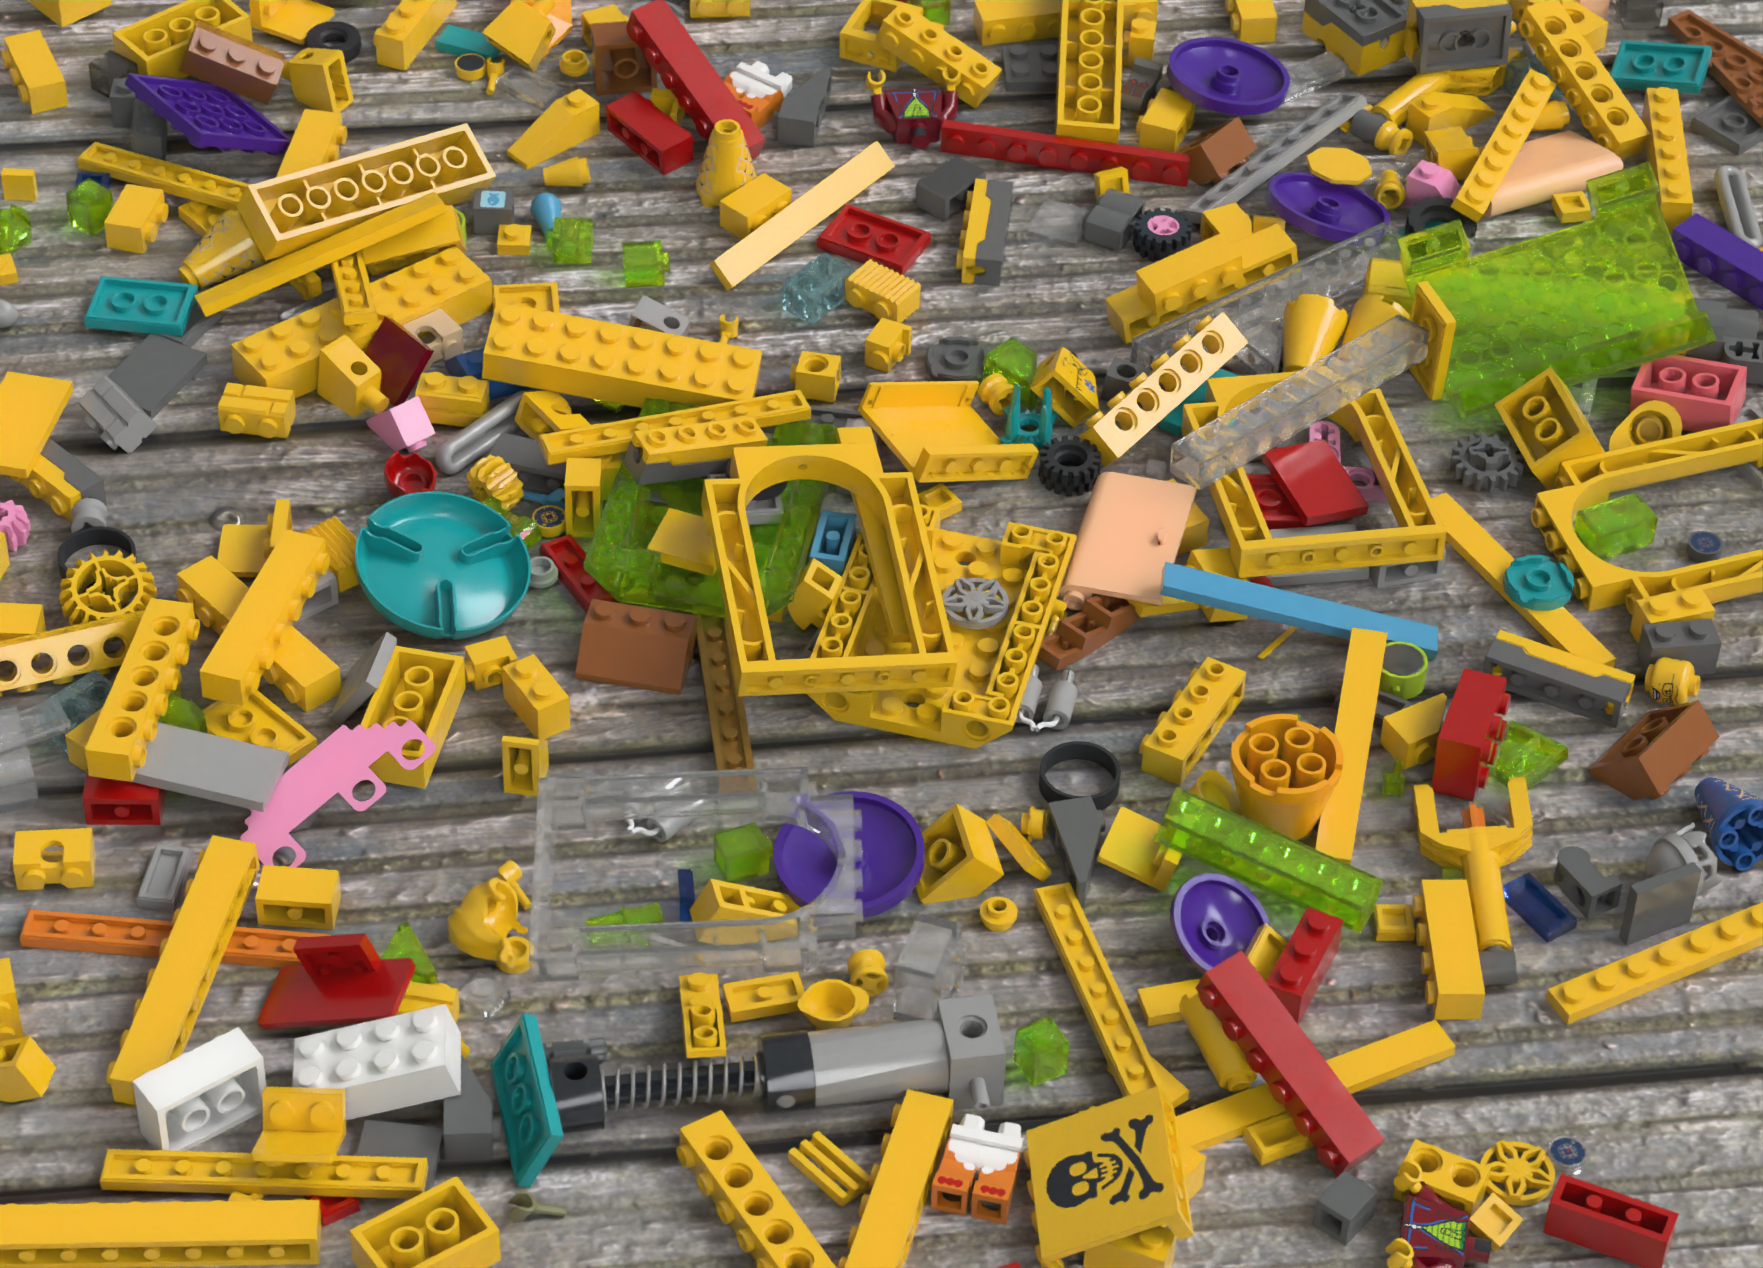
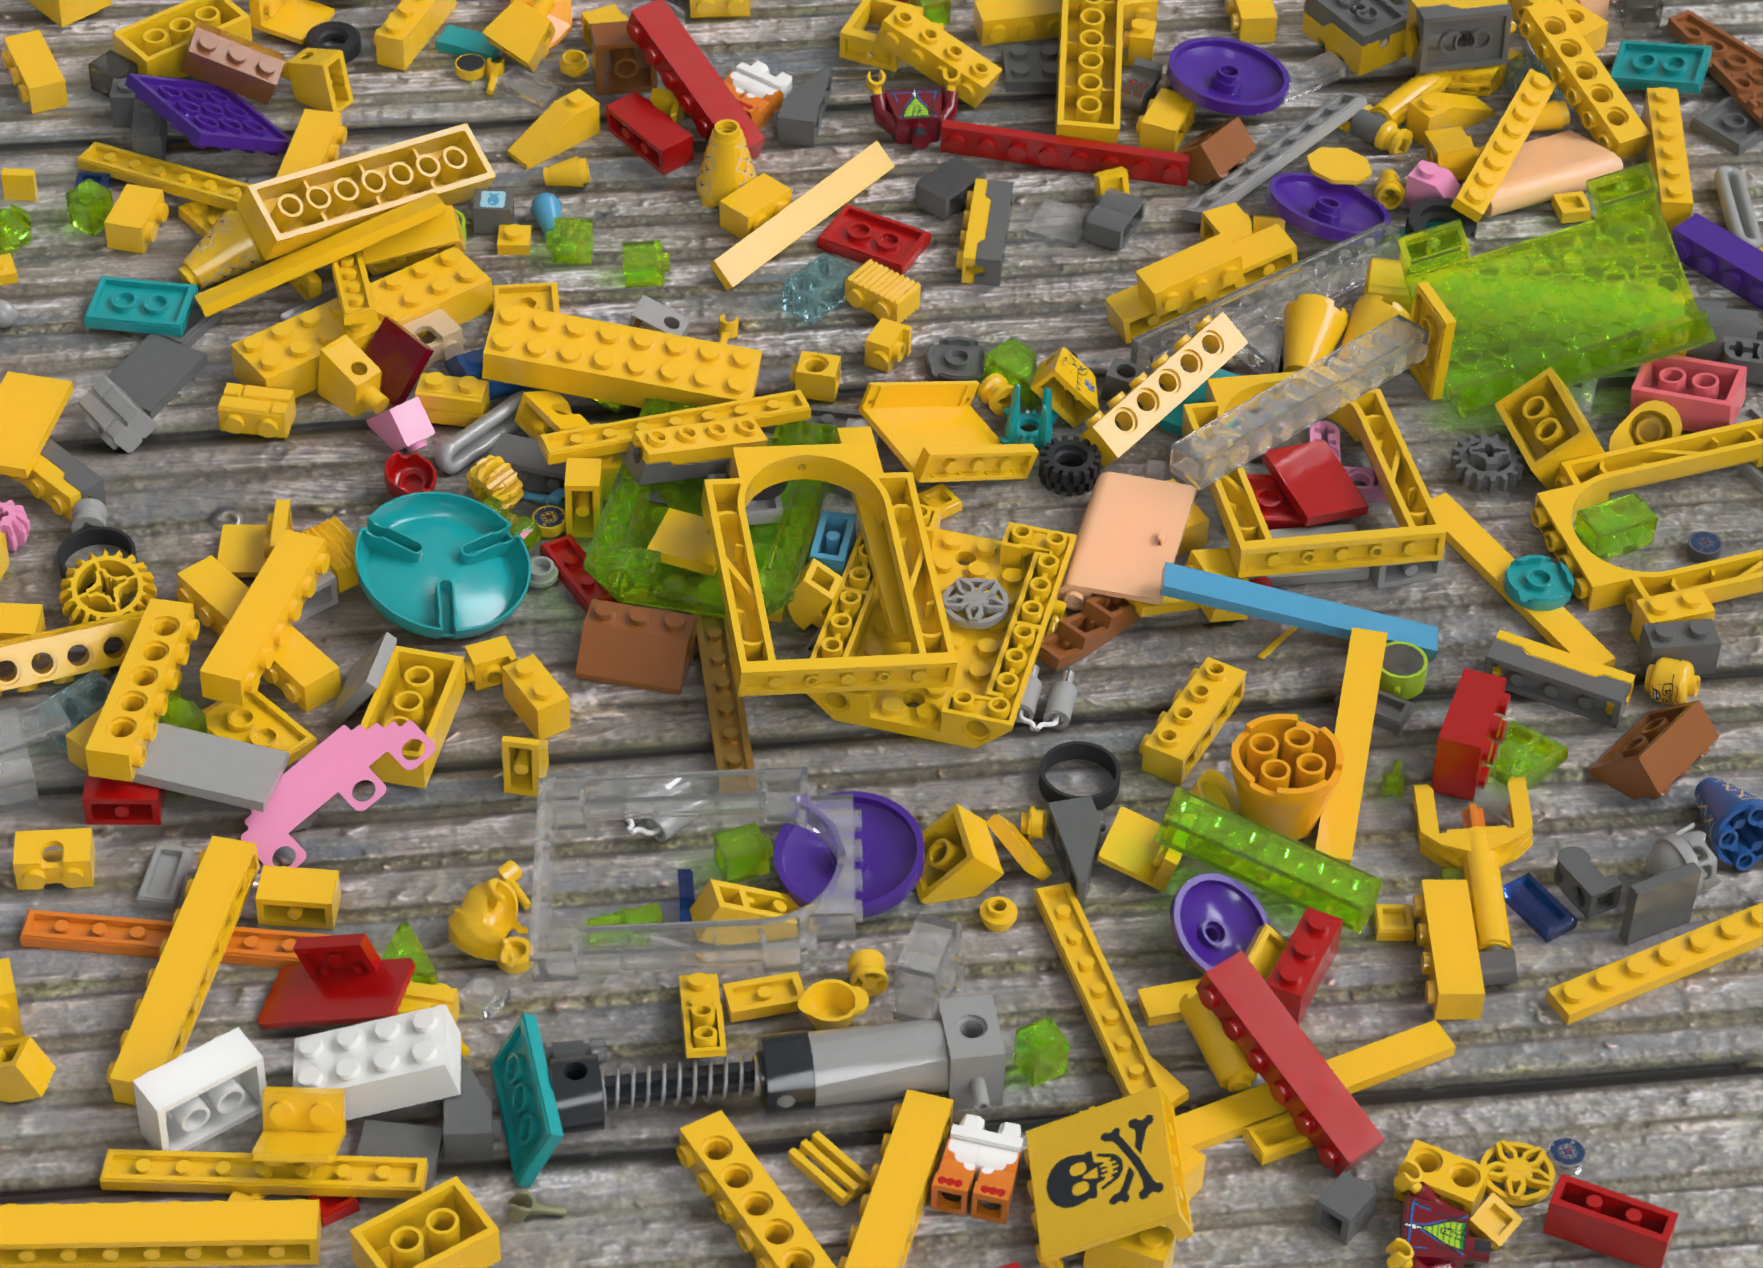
(1161, 233): black wheel -> none
(1414, 731): yellow slope -> none

